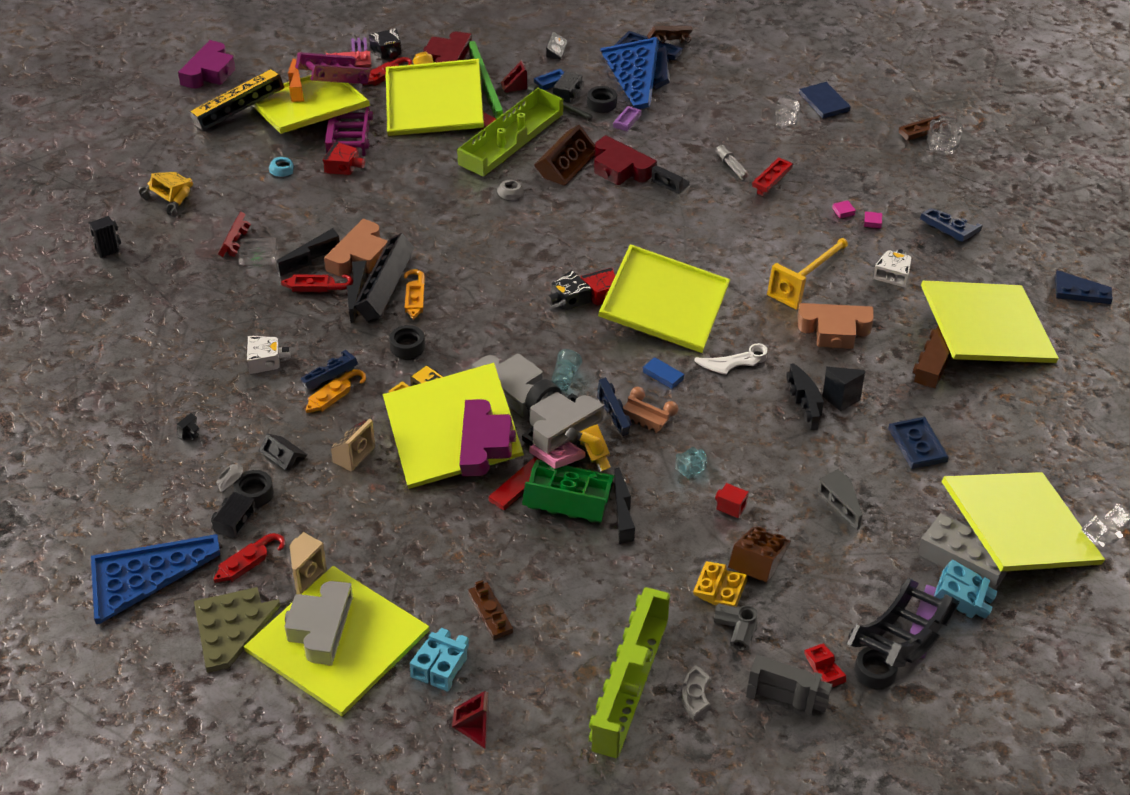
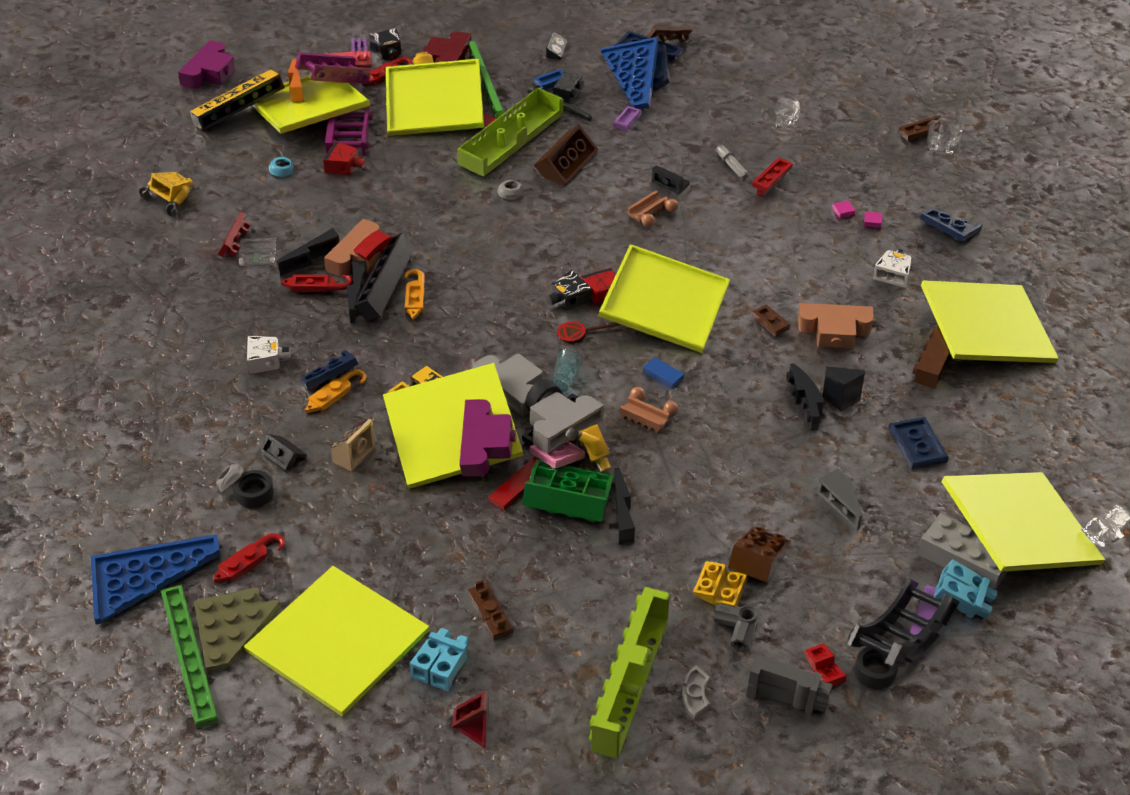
(105, 236): black brick -> none
(188, 427): black tile -> none
(189, 657): none -> bright green tile
(233, 515): black brick -> none
(307, 561): tan slope -> none
(319, 621): light grey brick -> none
(372, 243): none -> red slope
(407, 332): black tyre -> none
(516, 79): dark red slope -> none
(575, 331): none -> piece
(602, 92): black tyre -> none
(611, 404): dark blue wing -> none
(619, 162): dark red brick -> none
(645, 208): none -> nougat gear
(691, 462): clear light blue brick -> none
(725, 364): white piece -> none
(731, 500): red brick -> none
(770, 320): none -> reddish brown plate
(788, 285): yellow tile -> none
(824, 100): dark blue tile -> none
(1081, 289): dark blue wing -> none

